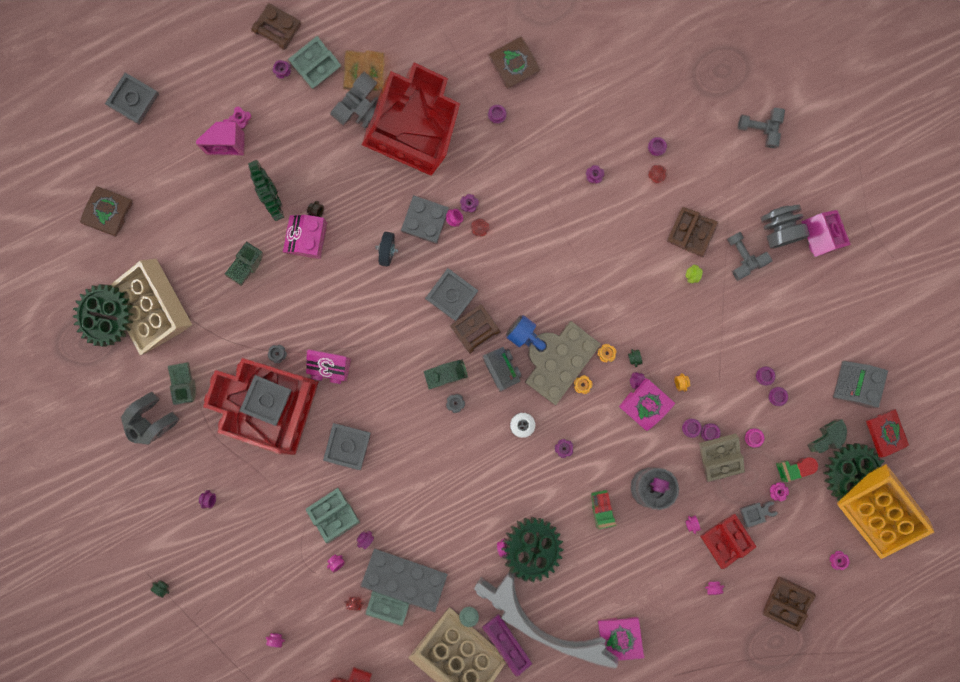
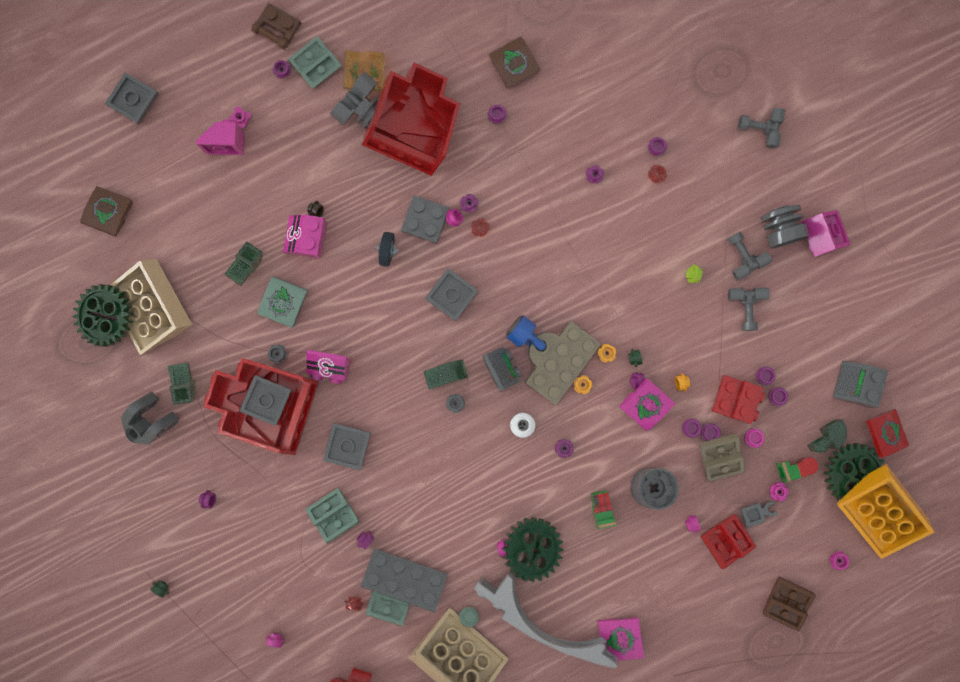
(266, 190): dark green gear -> none
(282, 301): none -> sand green slope
(335, 563): dark pink plate -> none
(471, 323): reddish brown plate -> none
(507, 645): magenta plate -> none
(660, 485): magenta plate -> none
(692, 232): reddish brown slope -> none
(714, 588): dark pink plate -> none
(738, 400): none -> red plate
(748, 298): none -> dark grey bar

